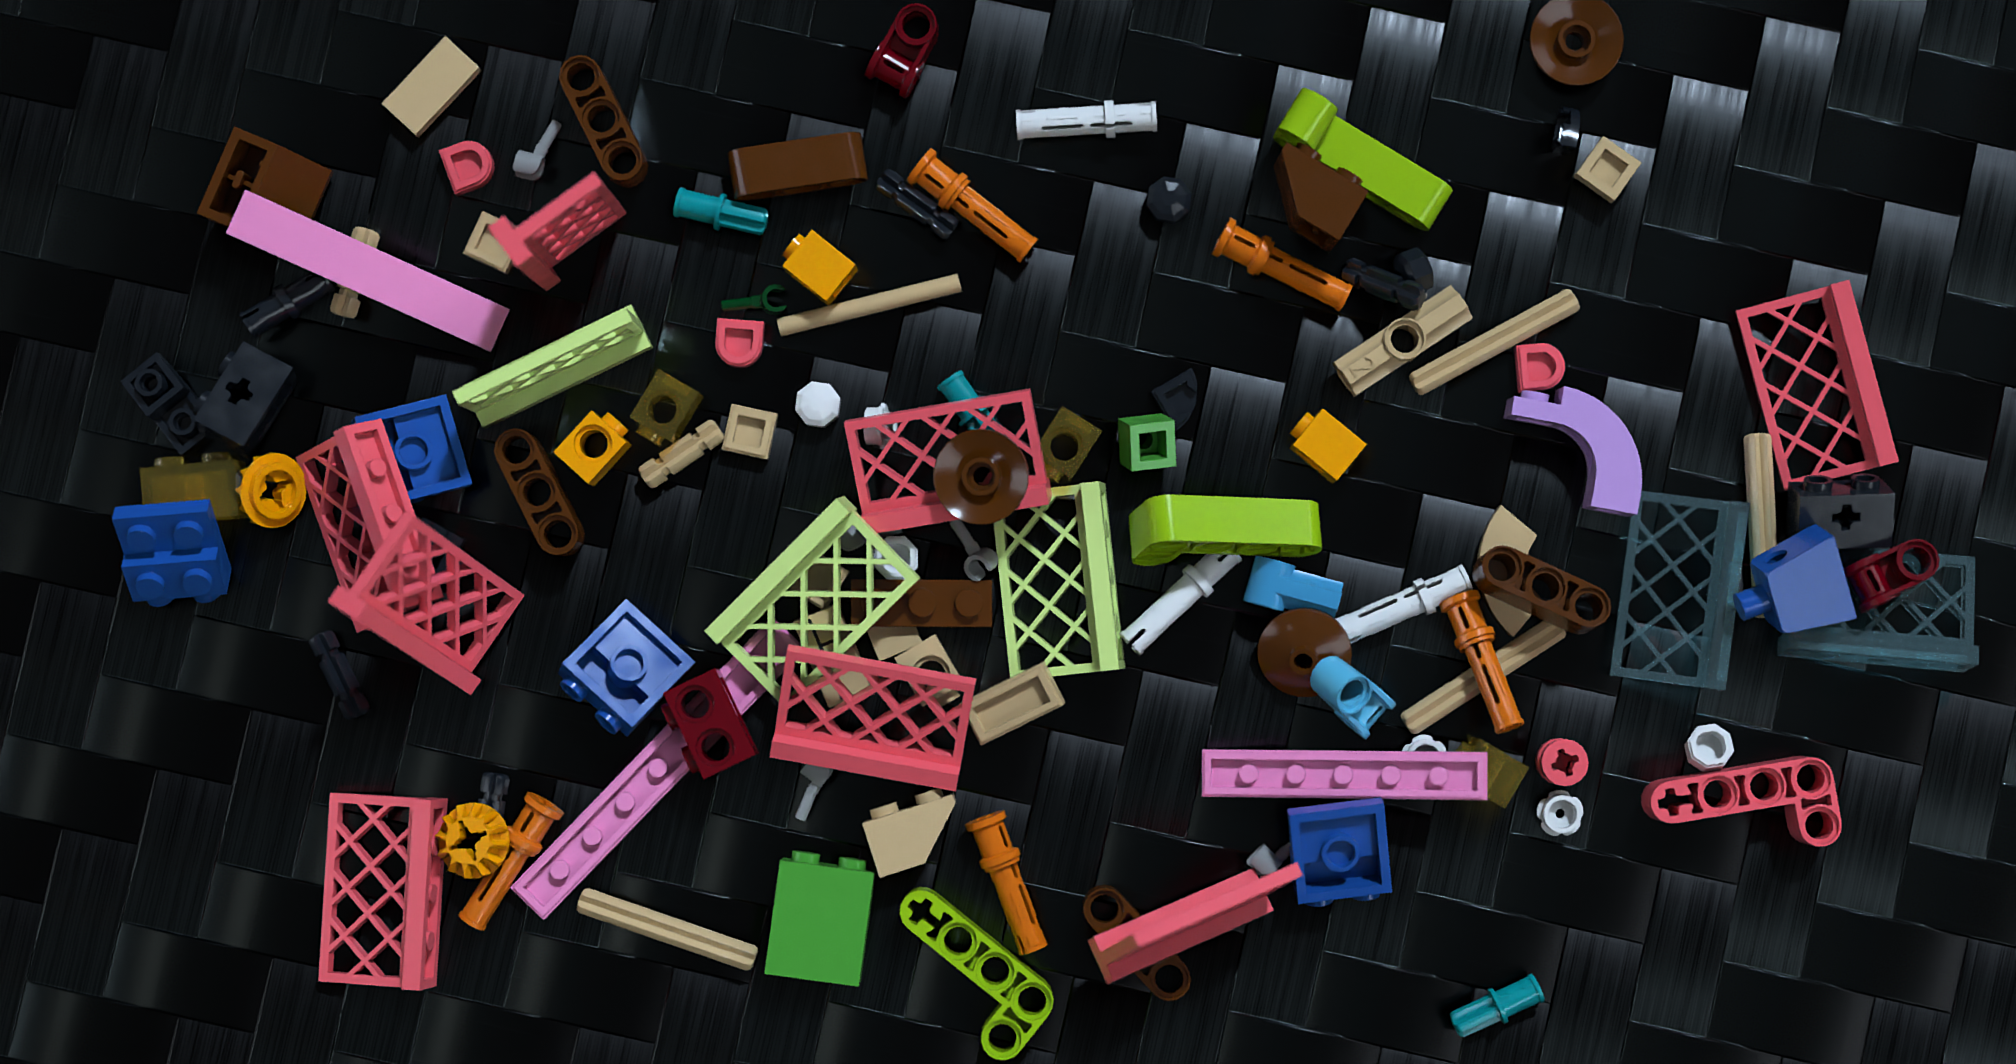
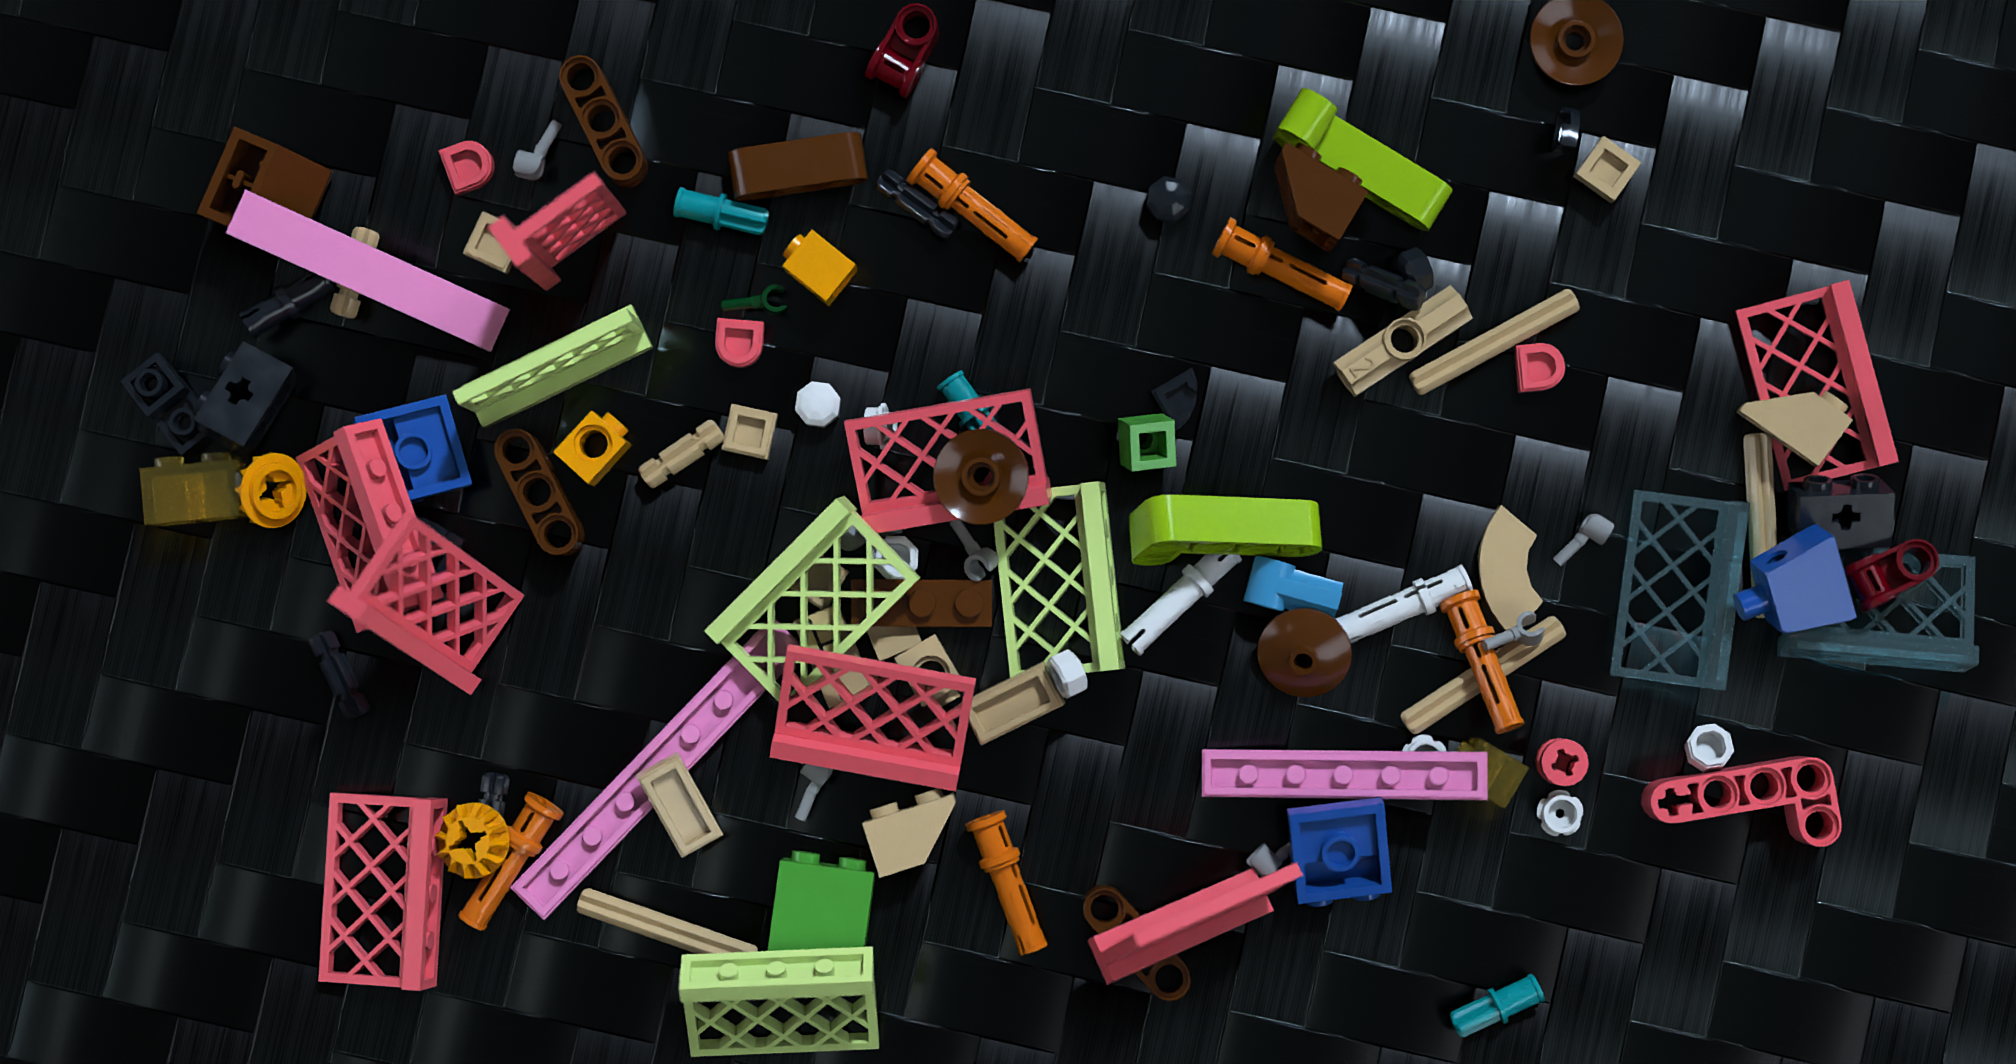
(172, 551): blue plate -> none
(431, 86): tan tile -> none
(624, 669): plate -> none
(665, 387): clear yellow brick -> none
(679, 804): none -> tan tile
(721, 718): dark red brick -> none
(779, 978): none -> yellowish green fence
(869, 305): tan bar -> none
(970, 962): lime beam -> none
(1067, 673): none -> white tile
(1075, 427): clear yellow brick -> none
(1087, 120): white pin -> none
(1325, 444): light orange brick -> none
(1350, 694): medium azure piece -> none
(1516, 633): none -> light grey hand
(1563, 590): reddish brown beam -> none
(1593, 527): none -> light grey hand
(1608, 447): lavender arch -> none
(1801, 422): none -> tan slope

